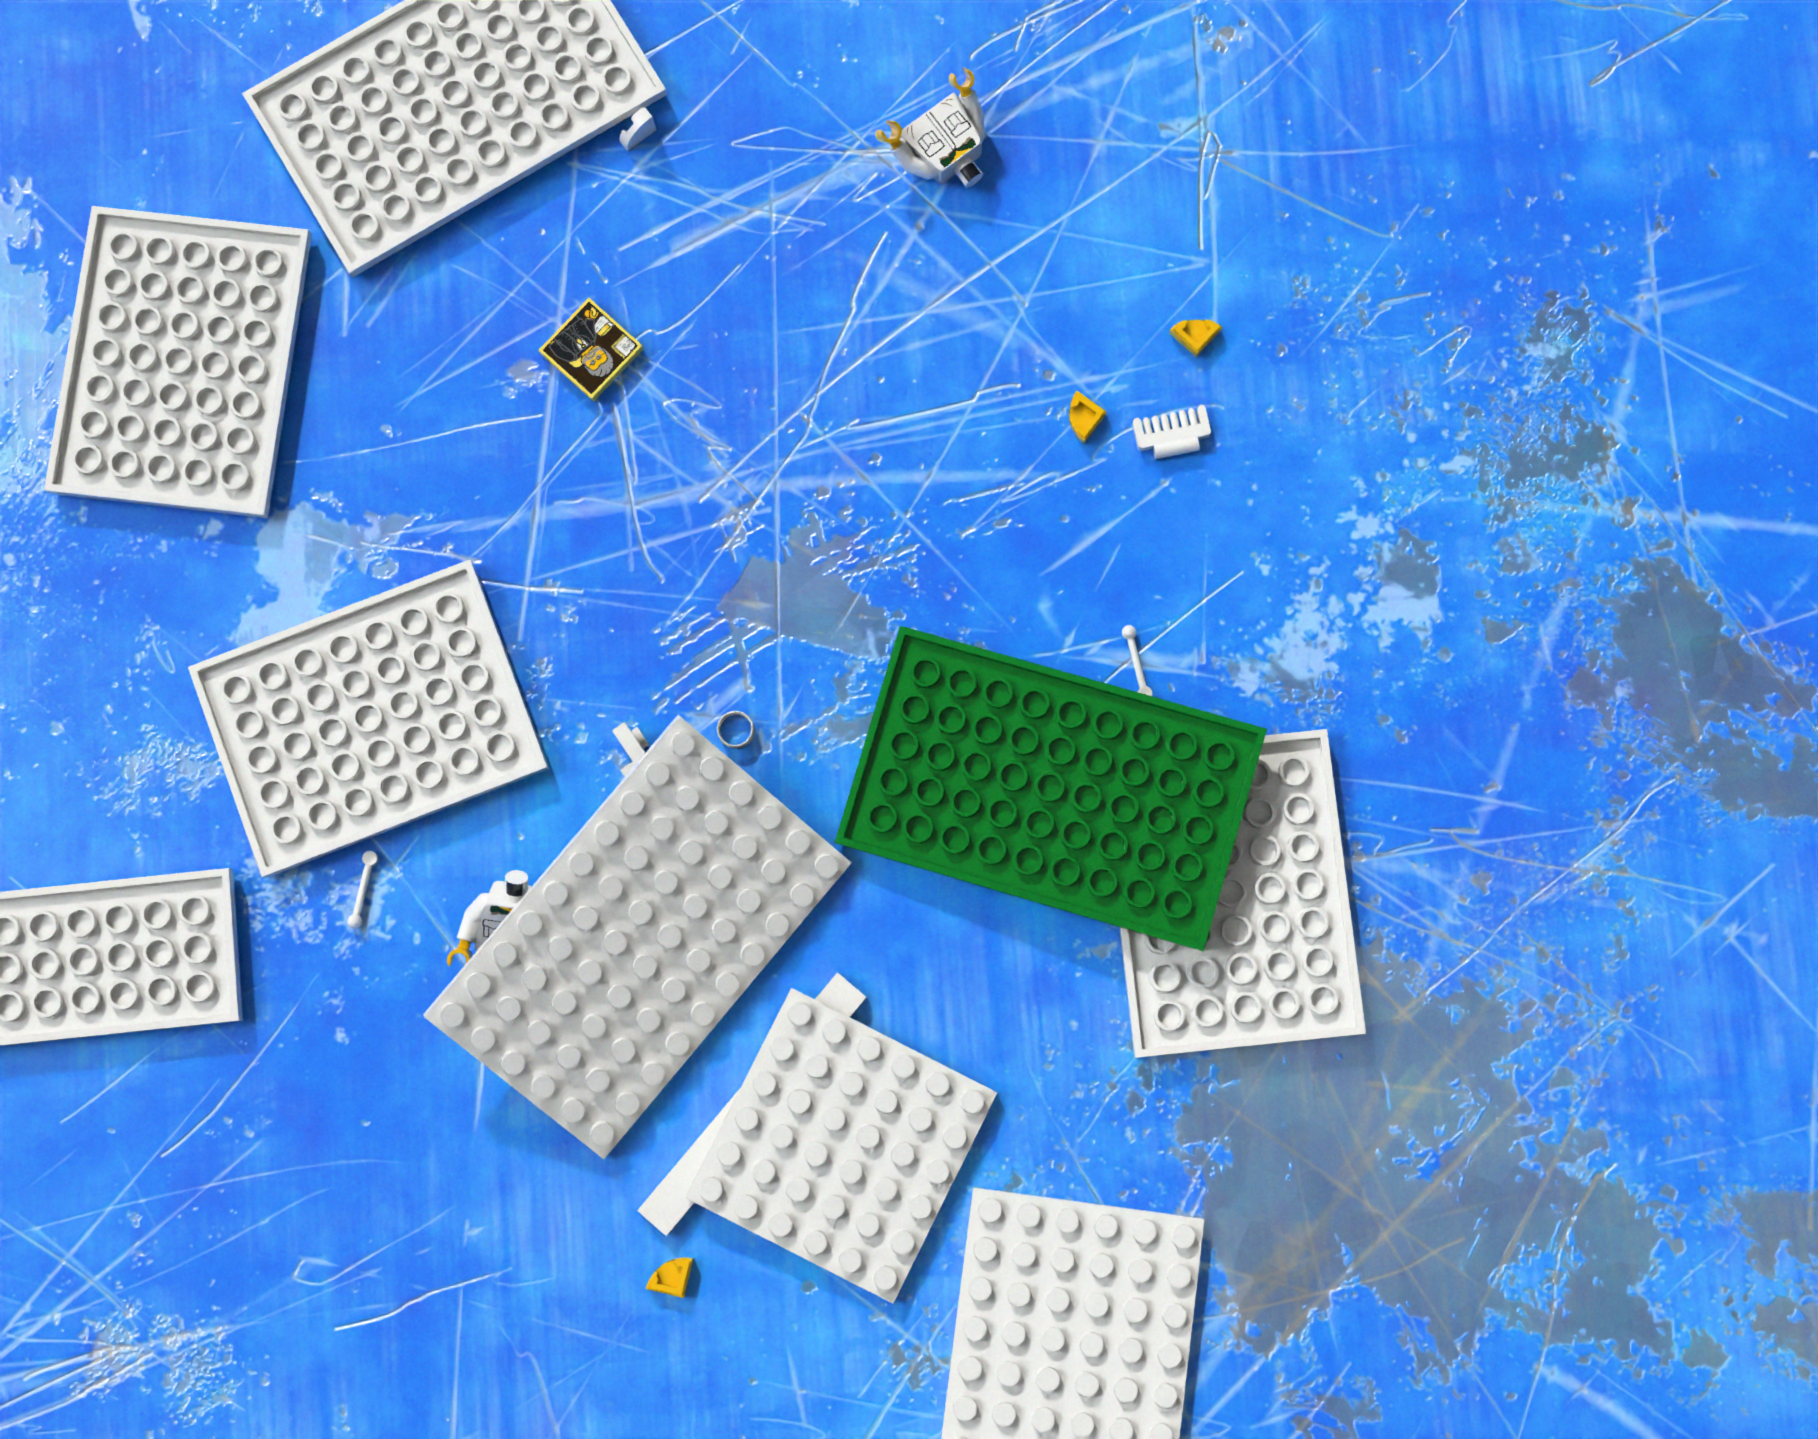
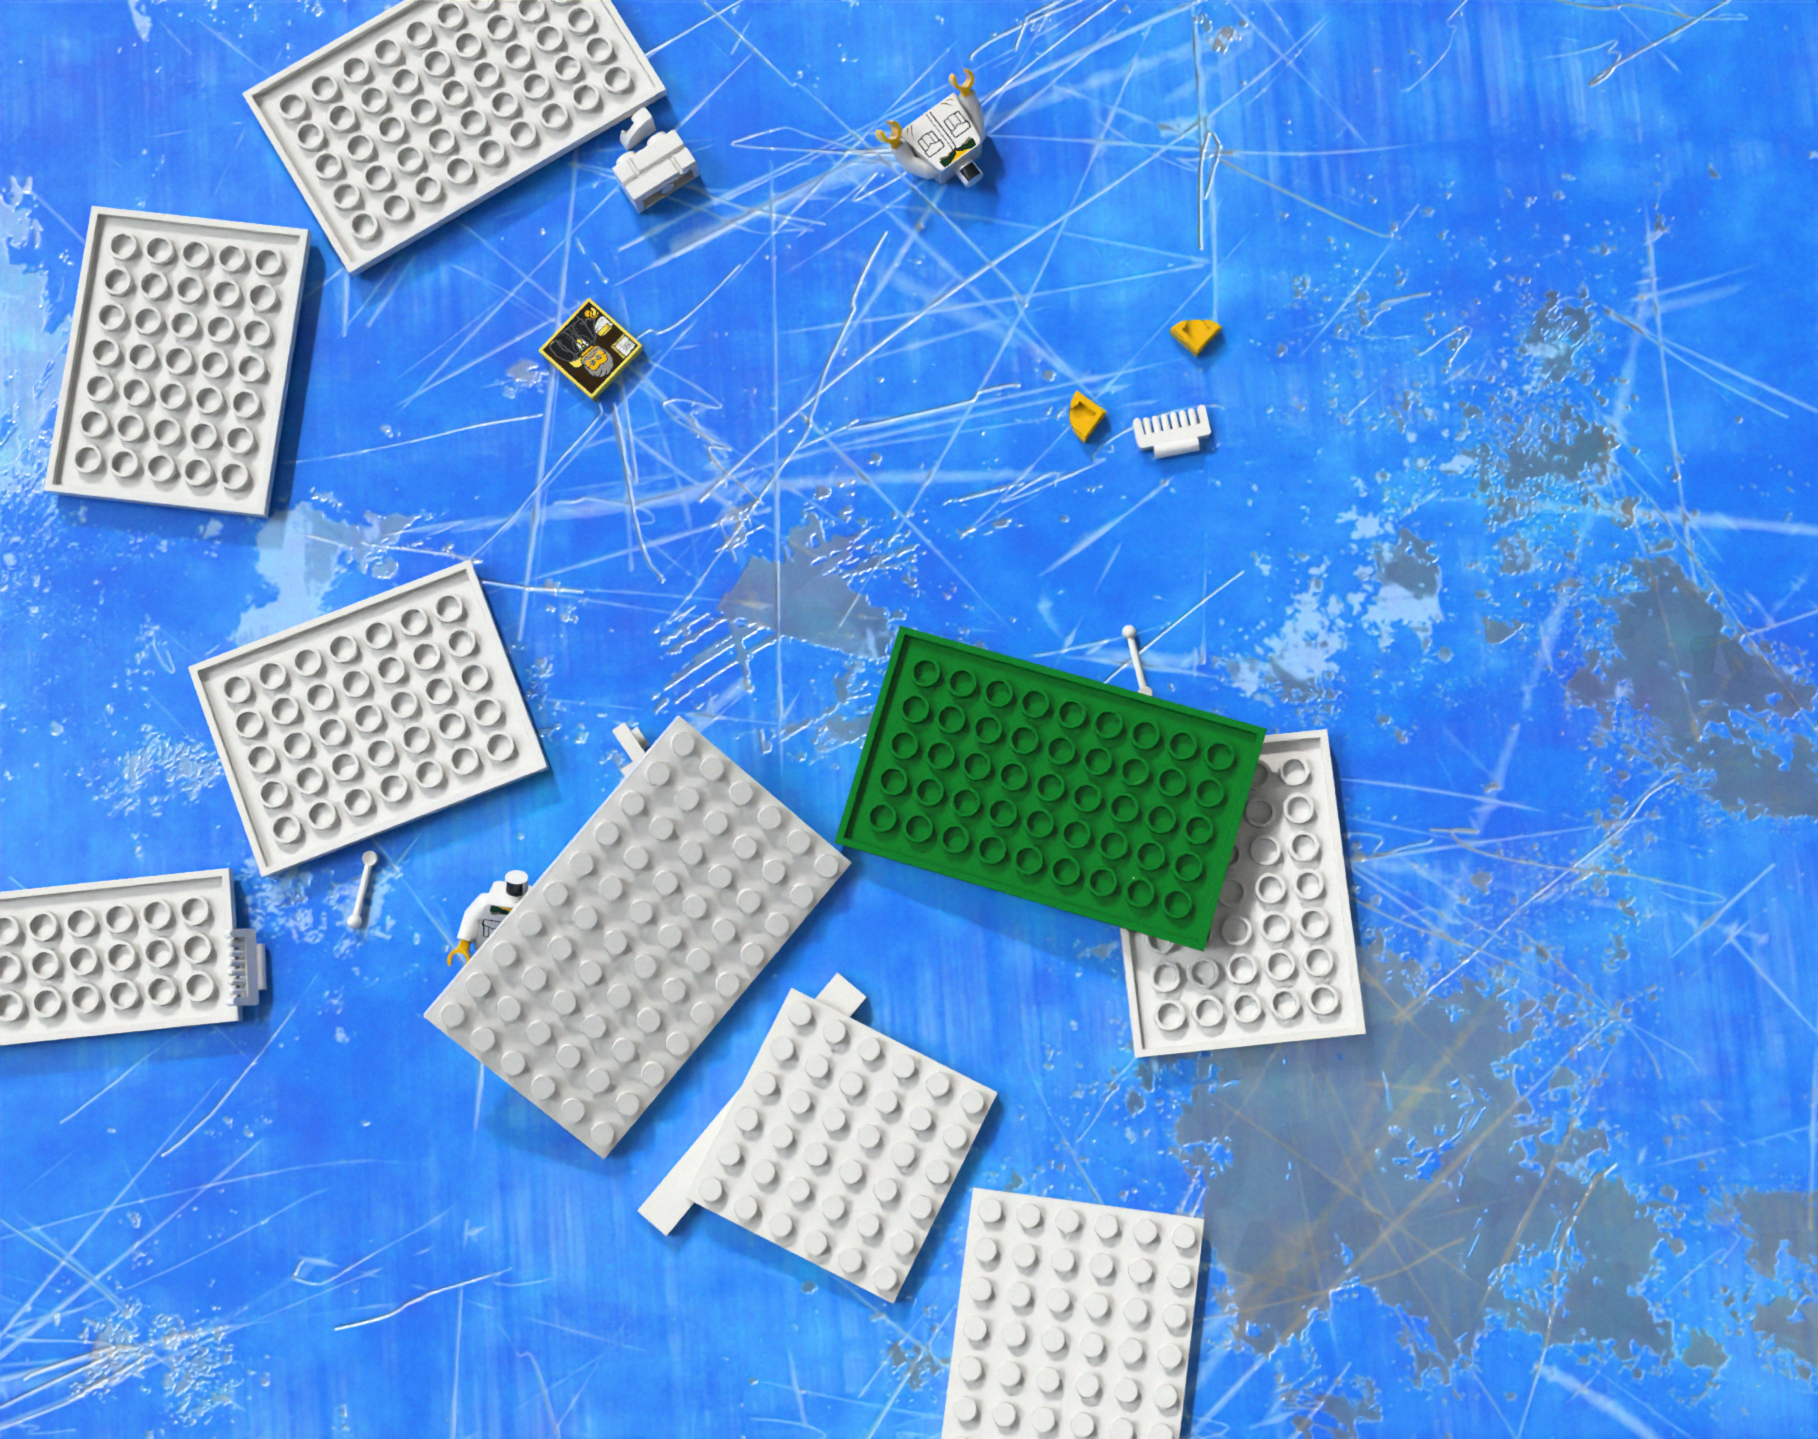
(251, 967): none -> white piece
(655, 170): none -> white brick
(672, 1277): yellow tile -> none
(739, 745): white axle -> none

